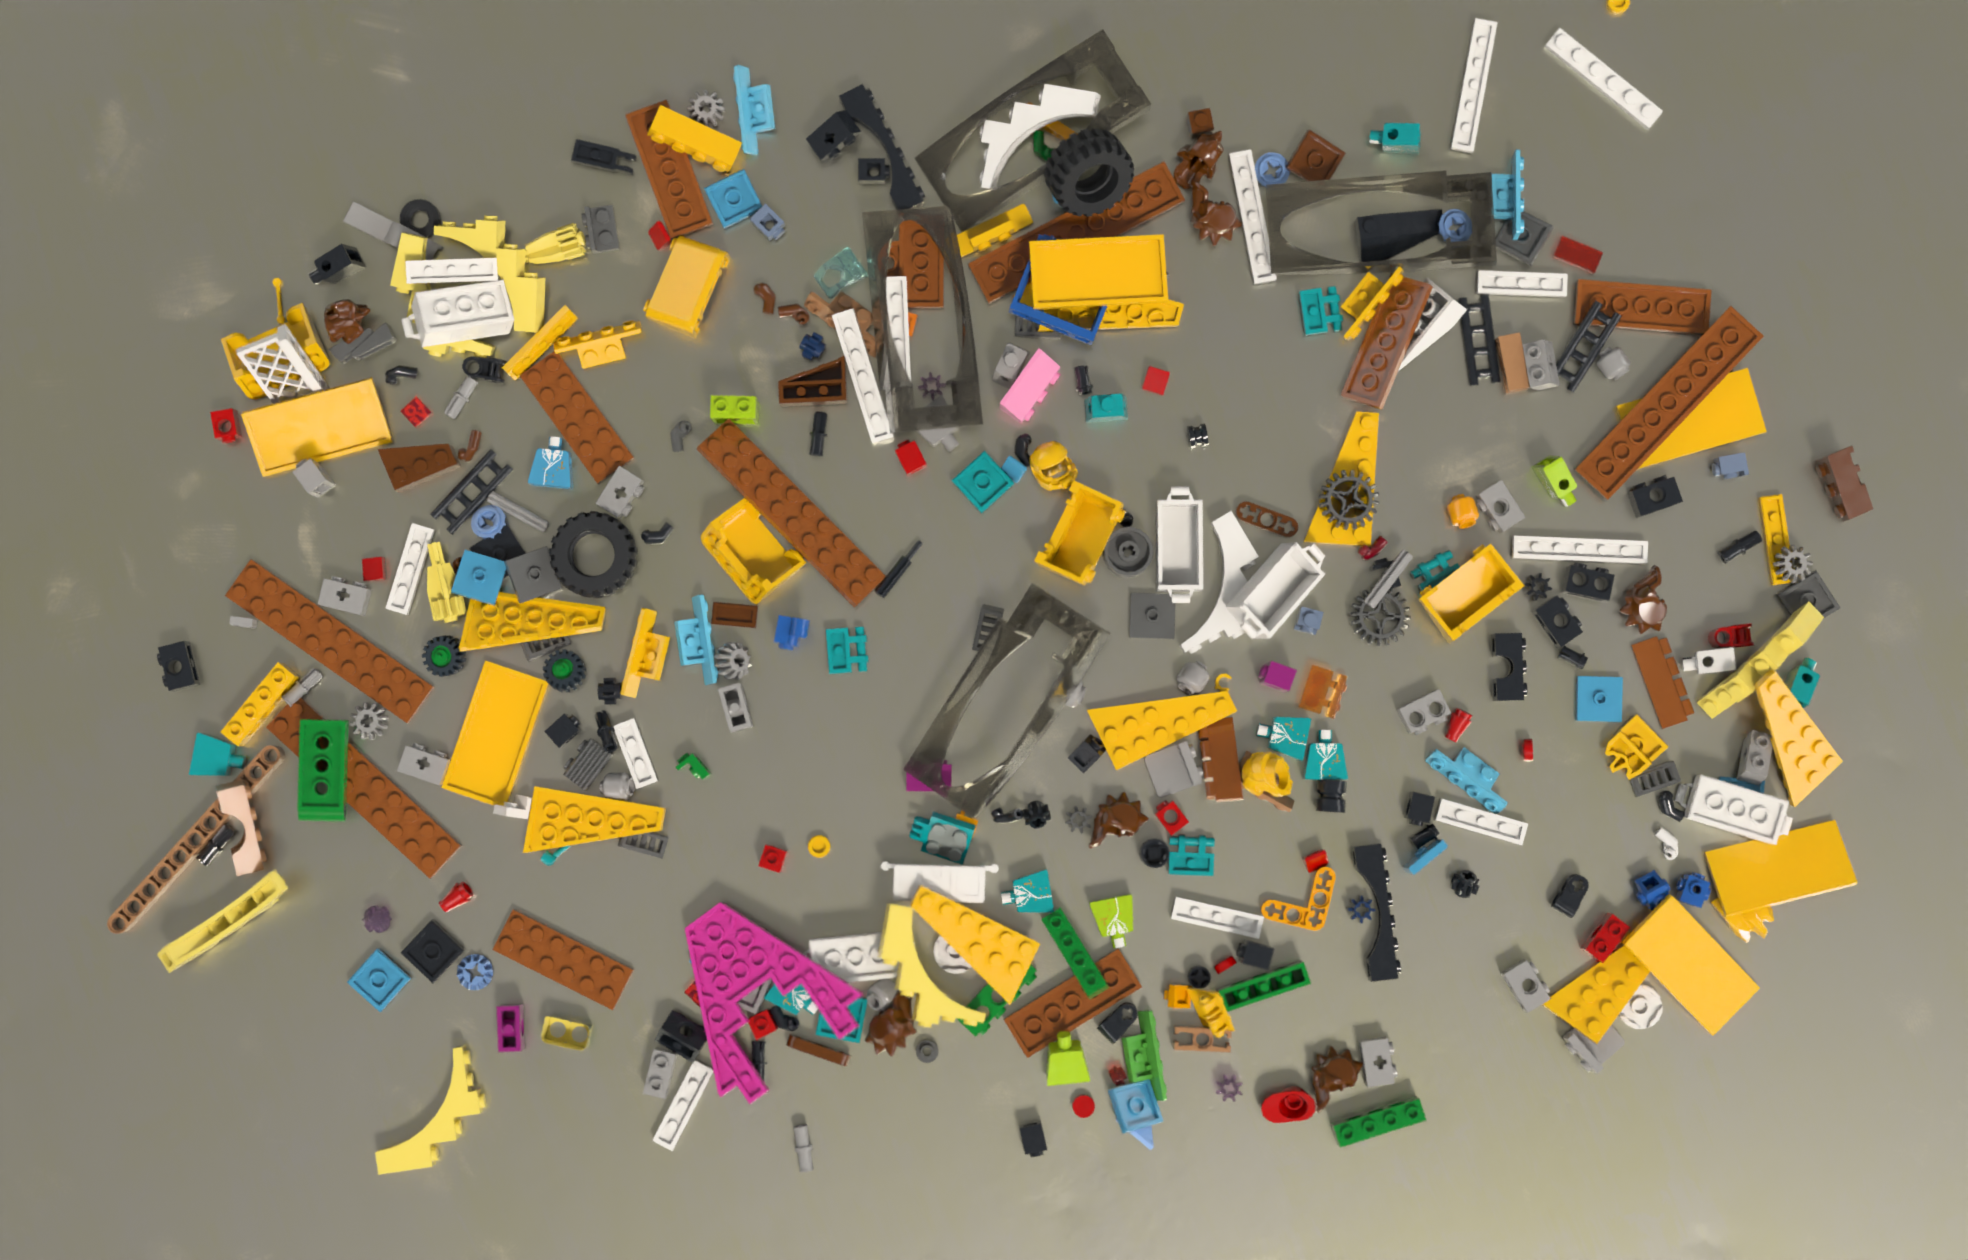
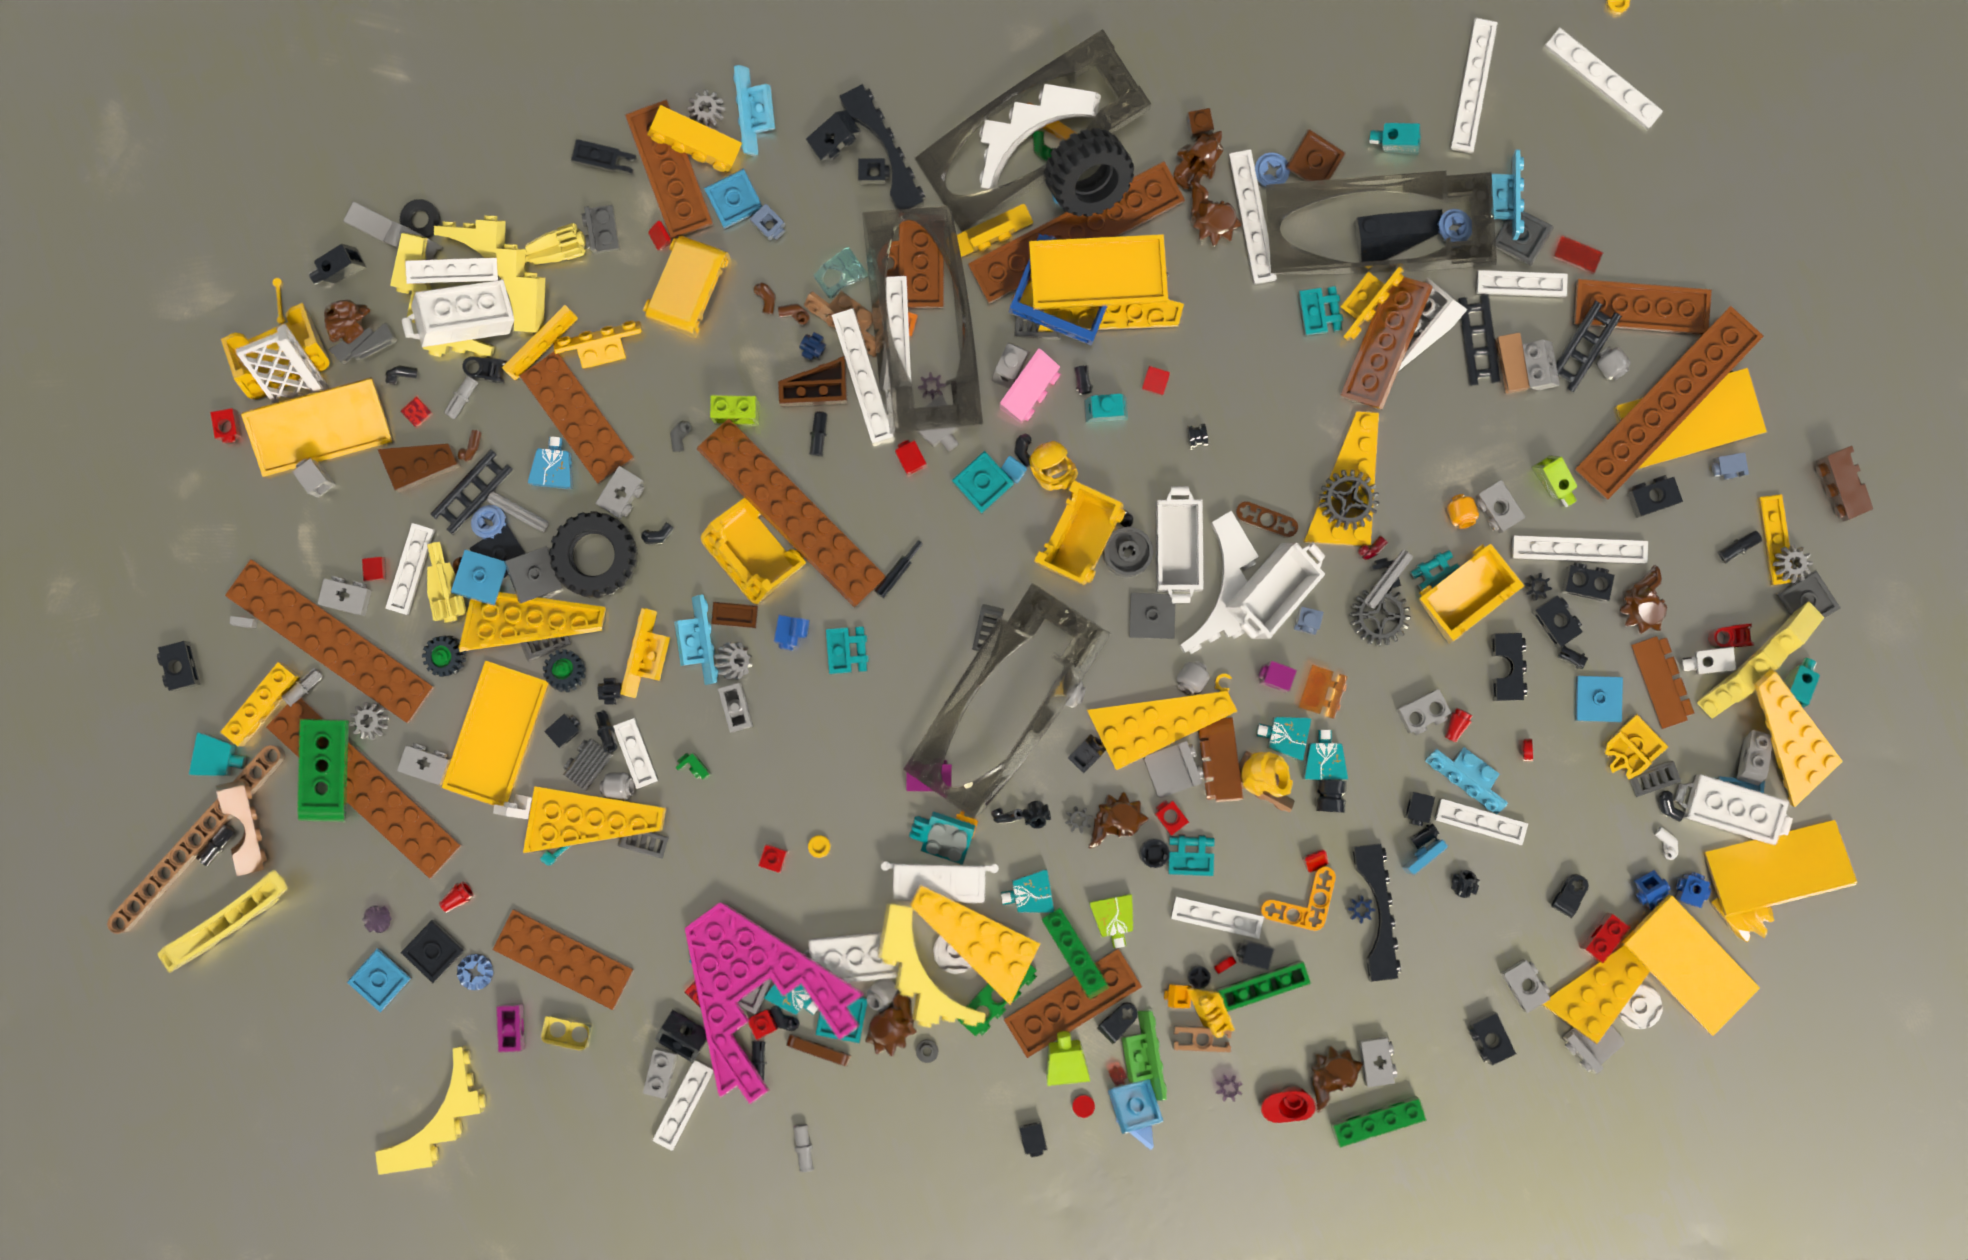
(1501, 1048): none -> black brick

